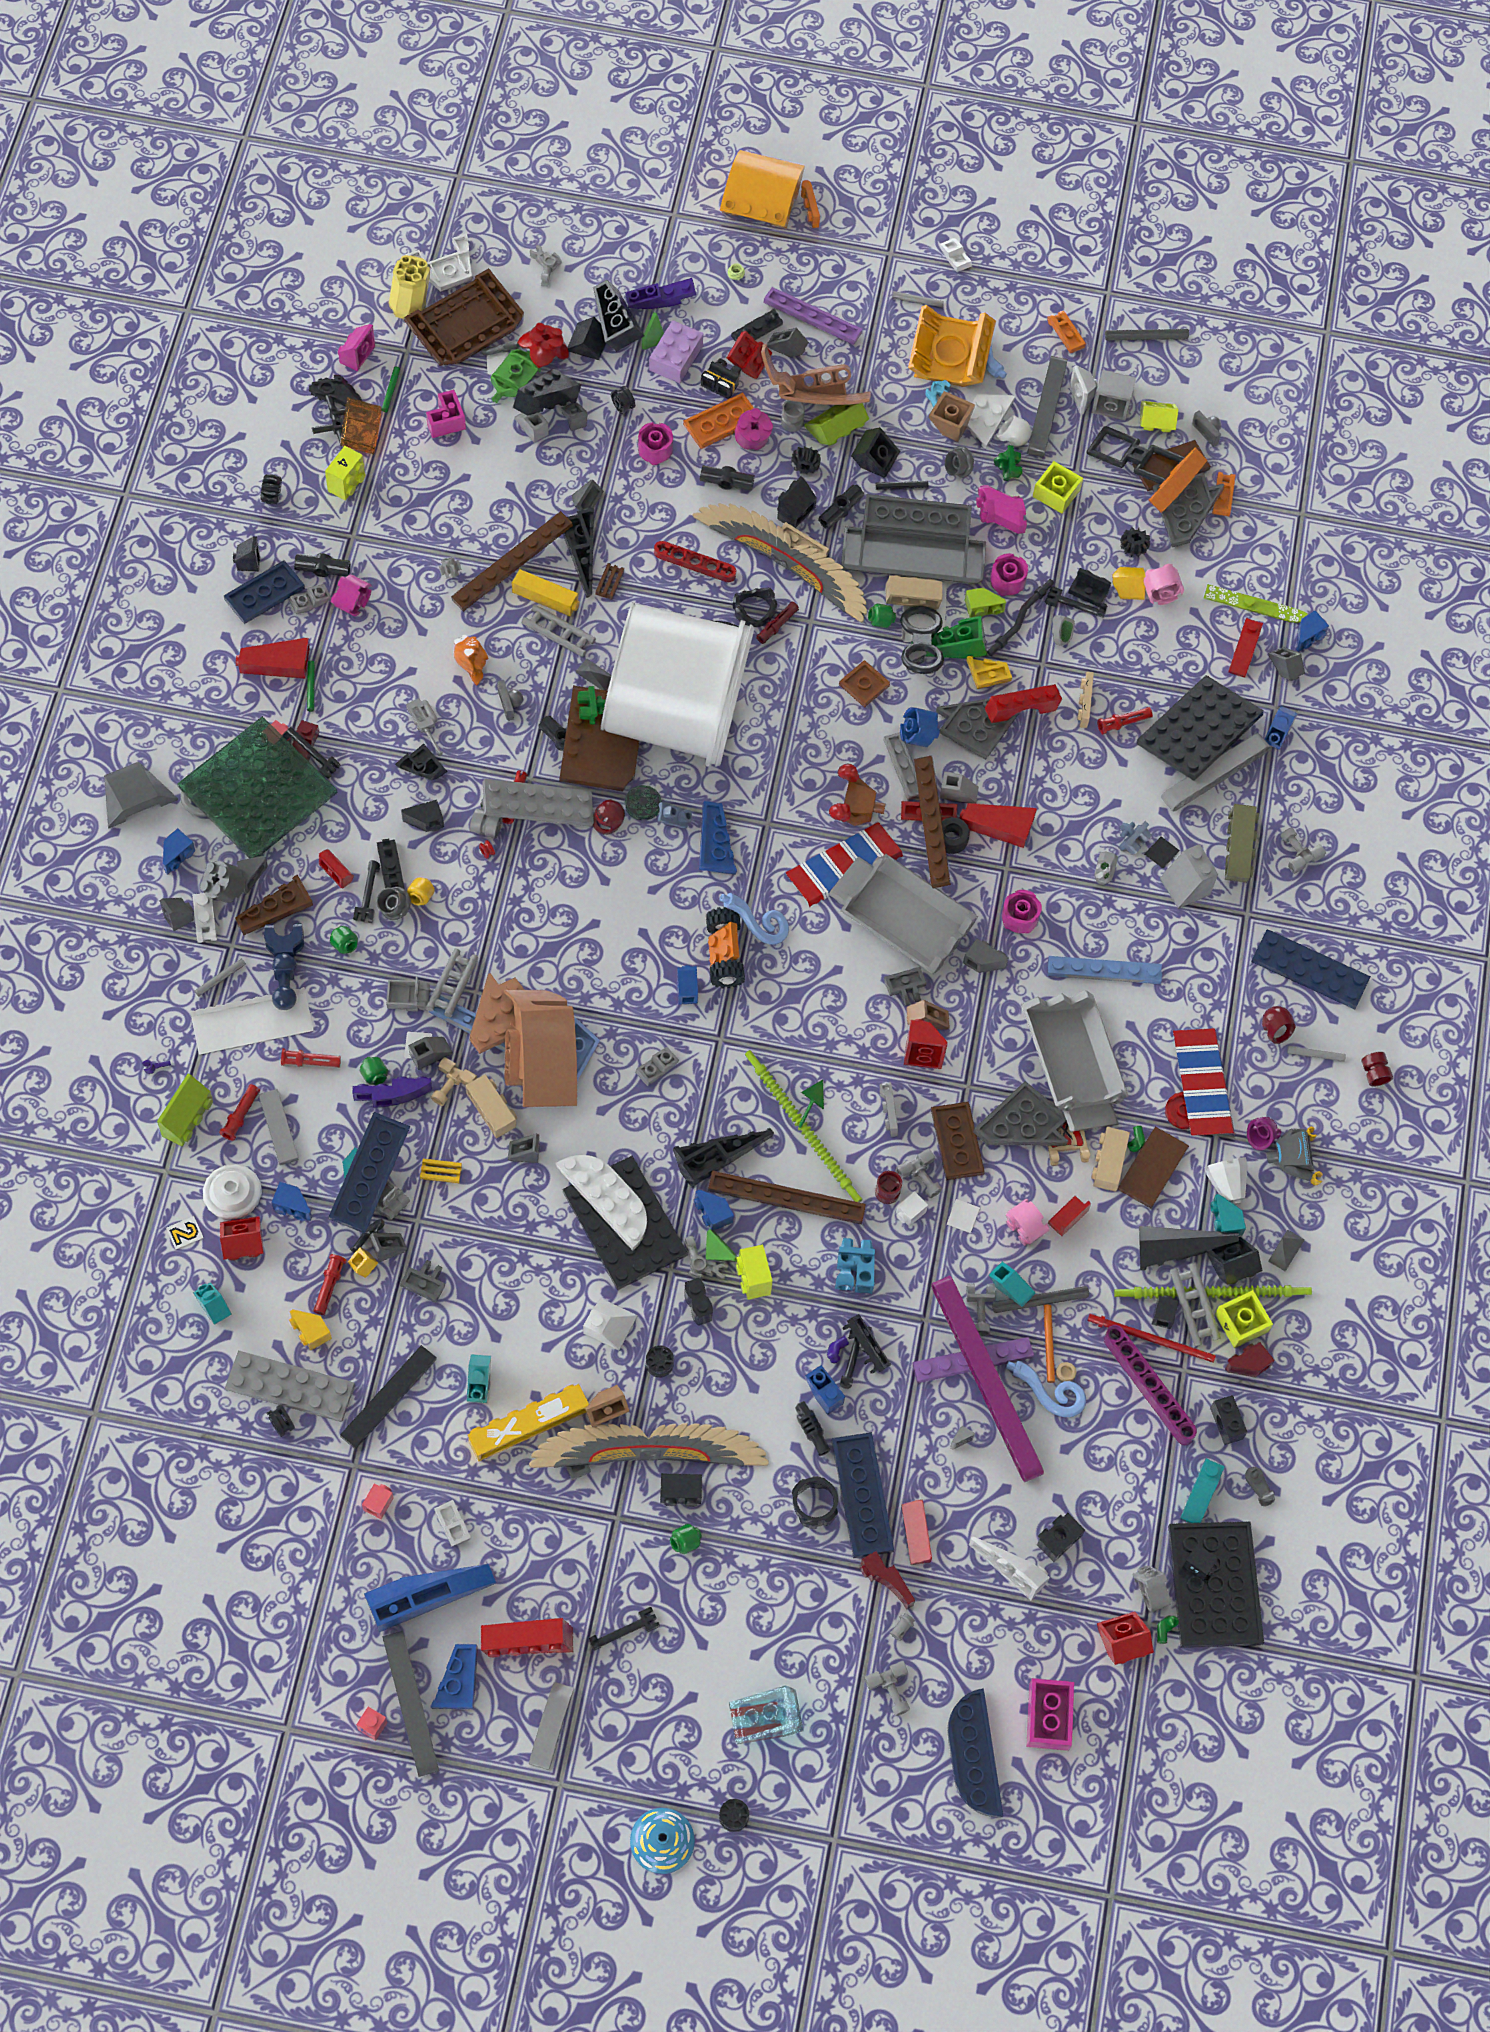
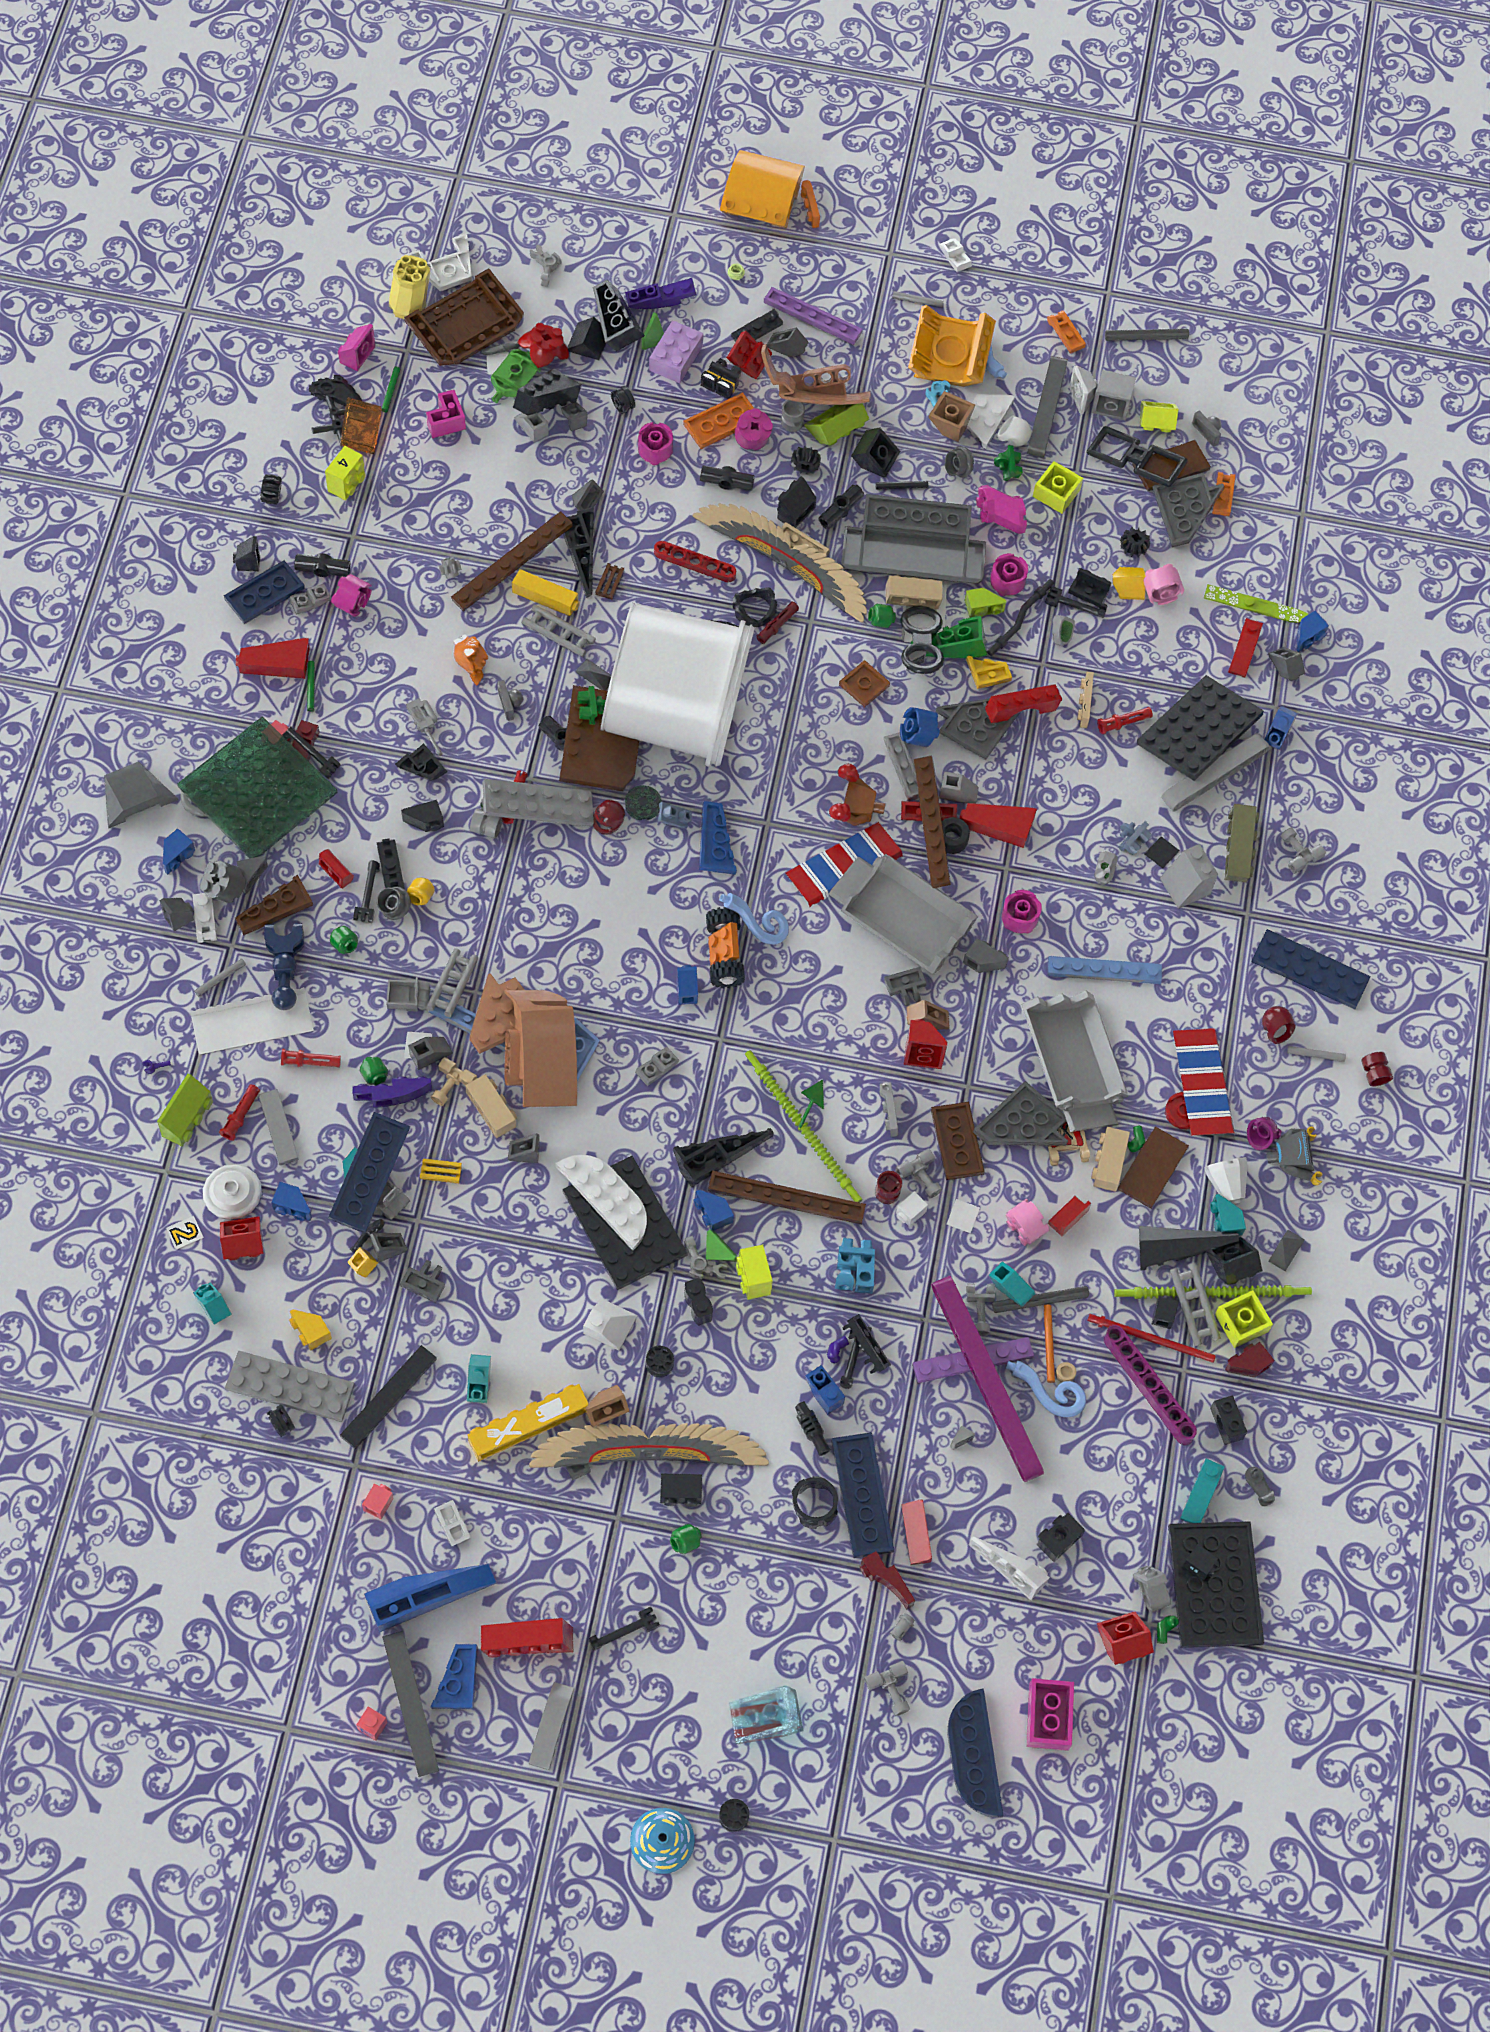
(331, 1275): red pin -> none
(486, 849): red bush -> none
(1178, 480): orange slope -> none

